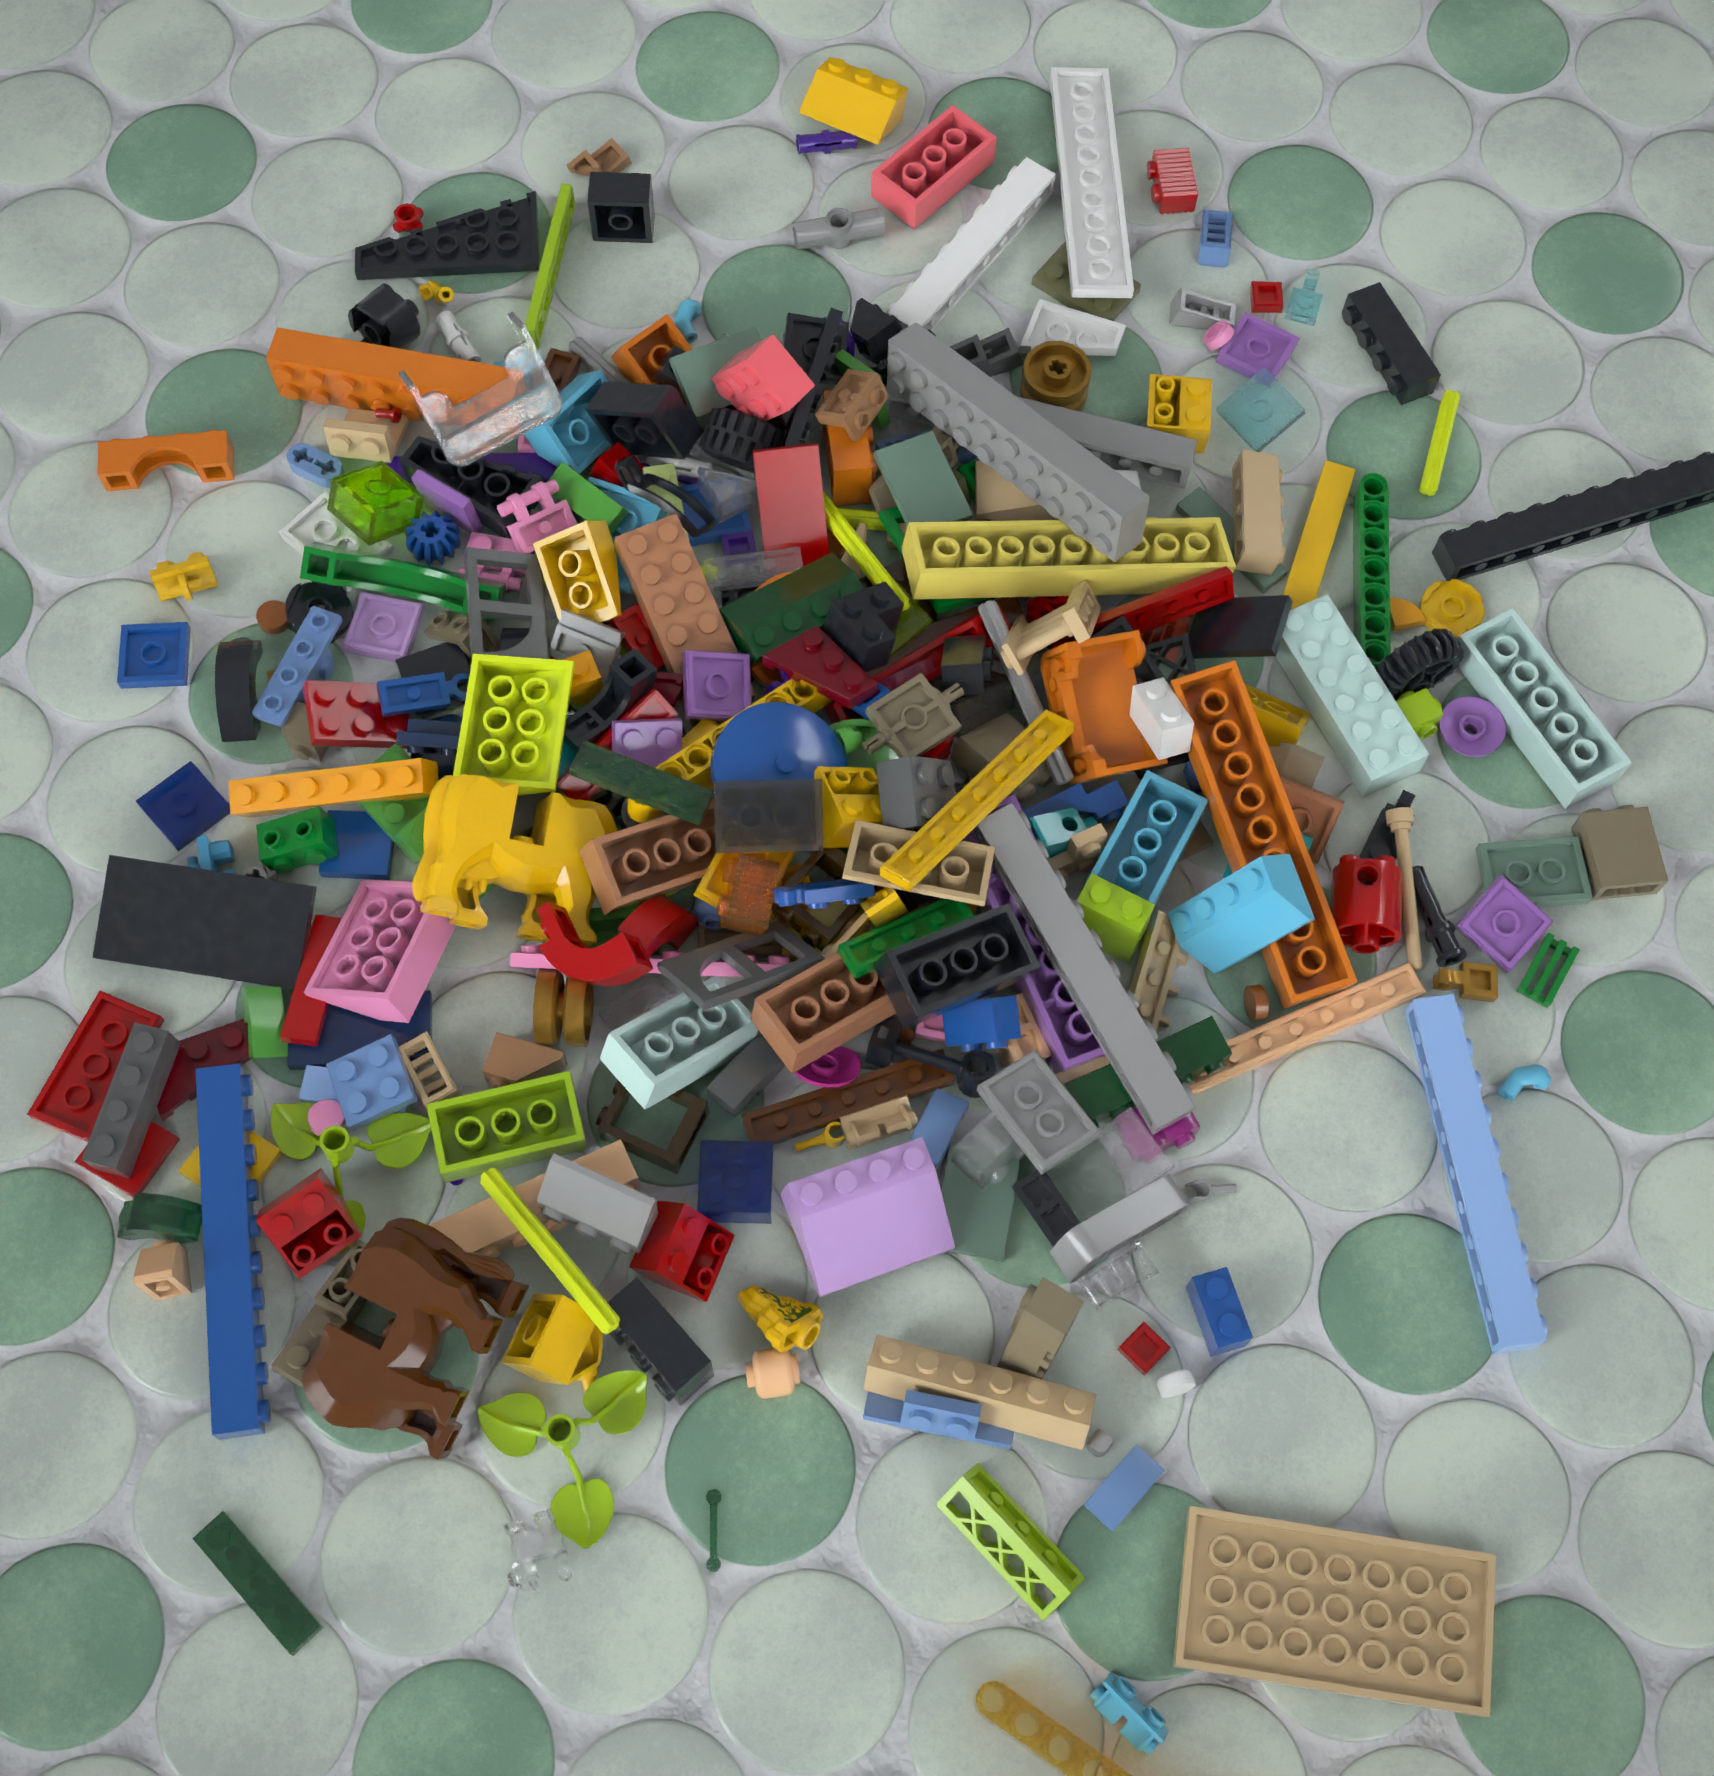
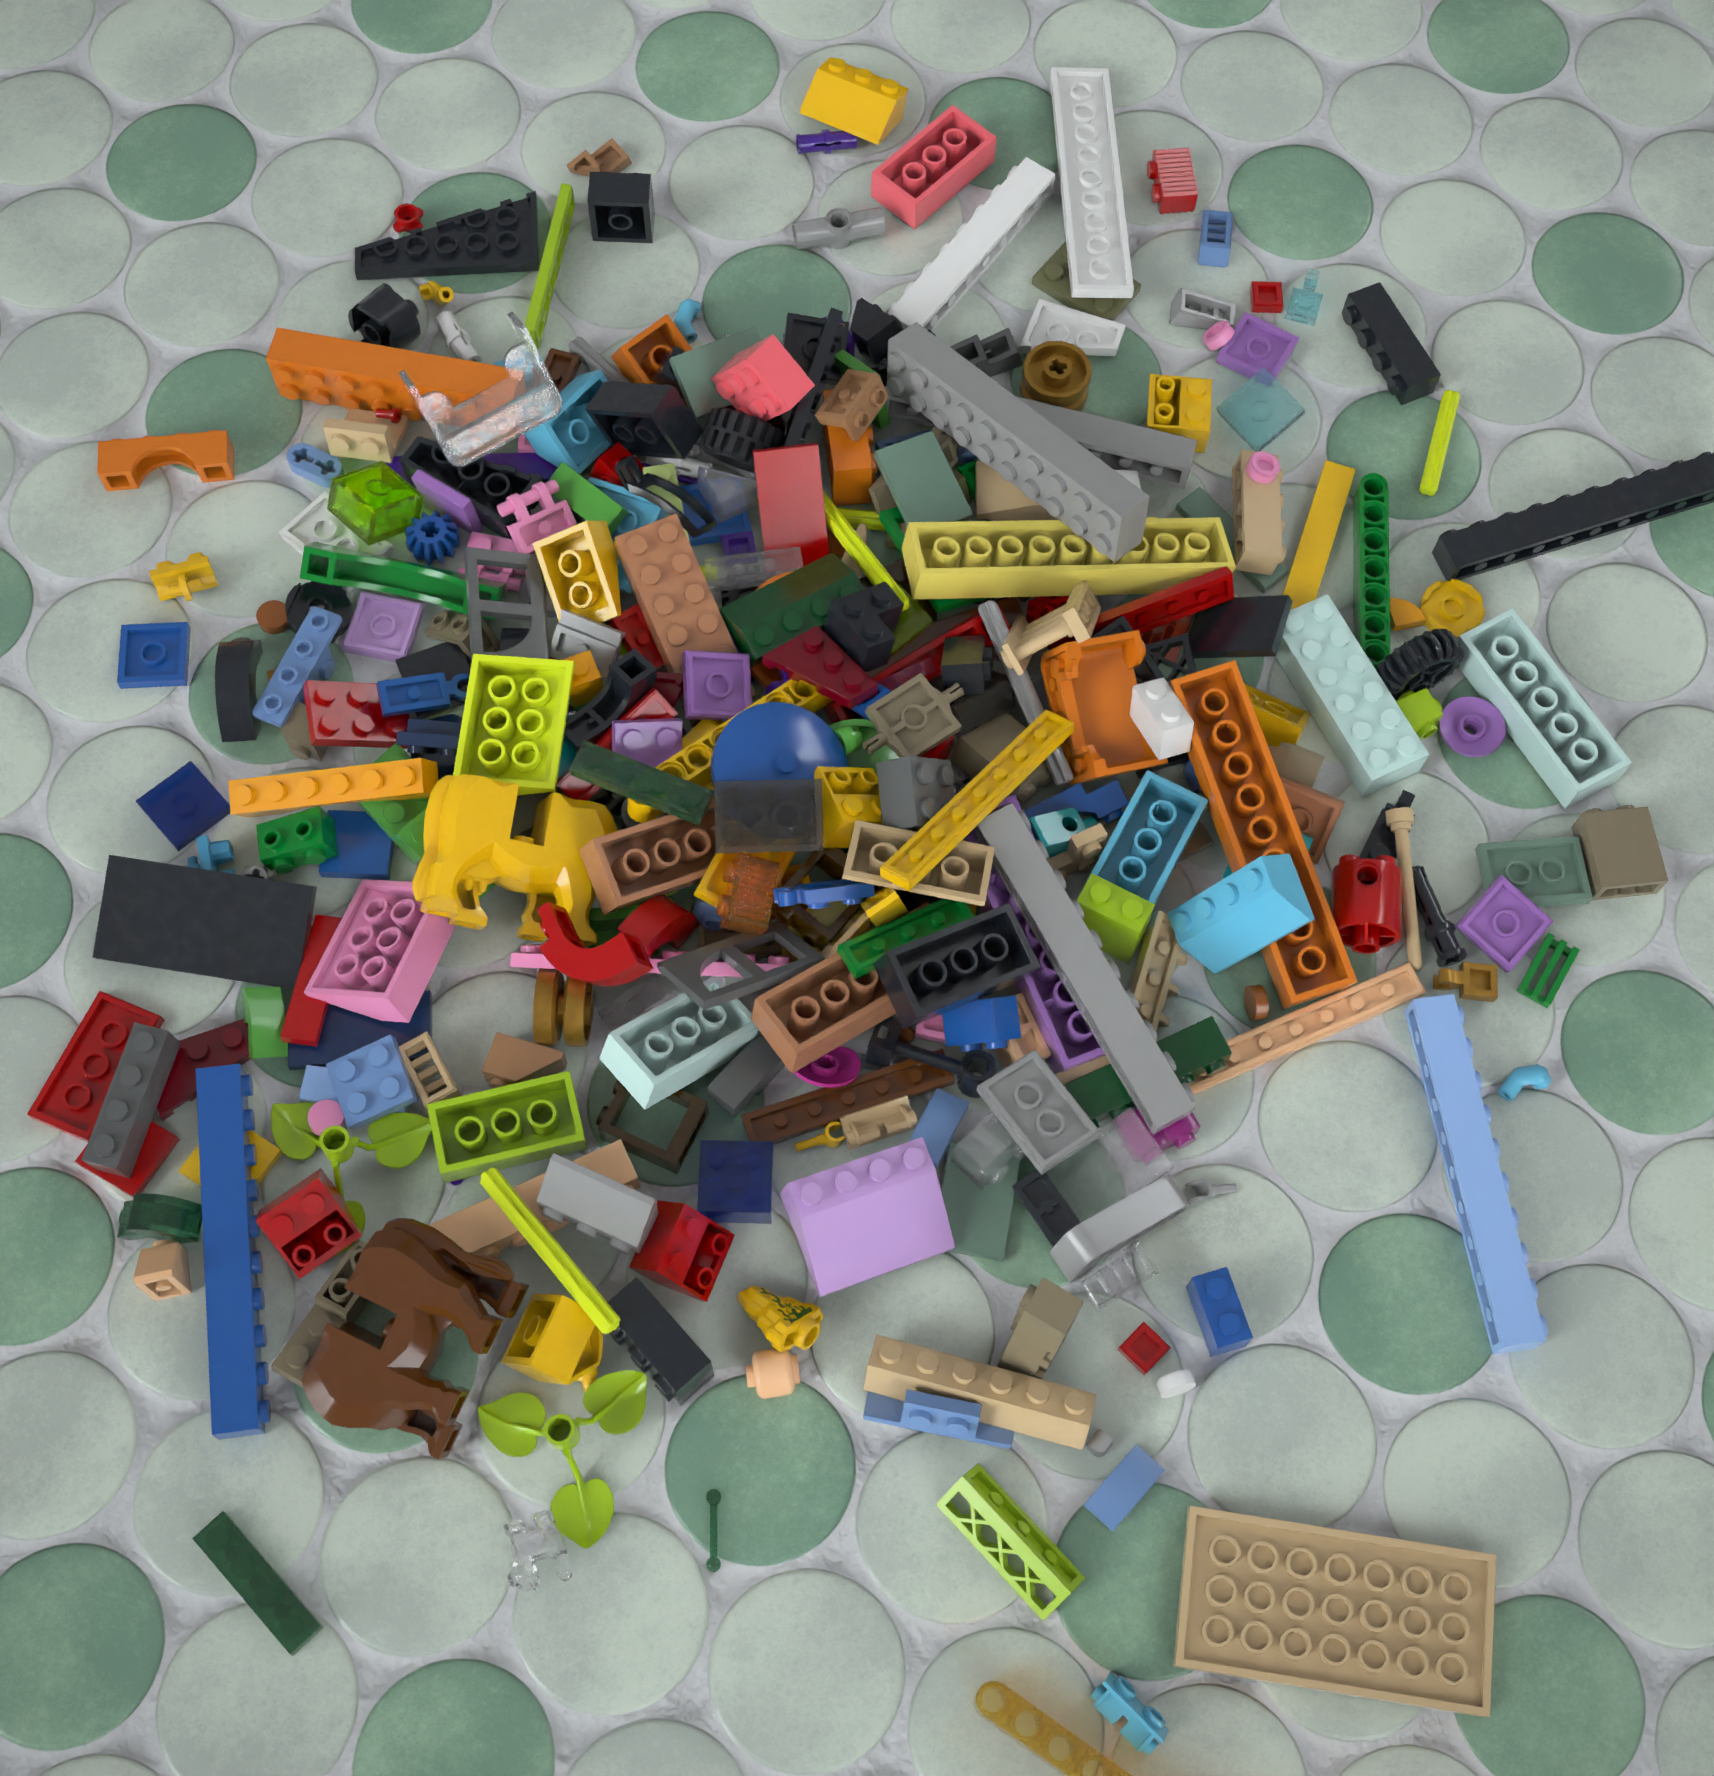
(1262, 467): none -> bright pink tile

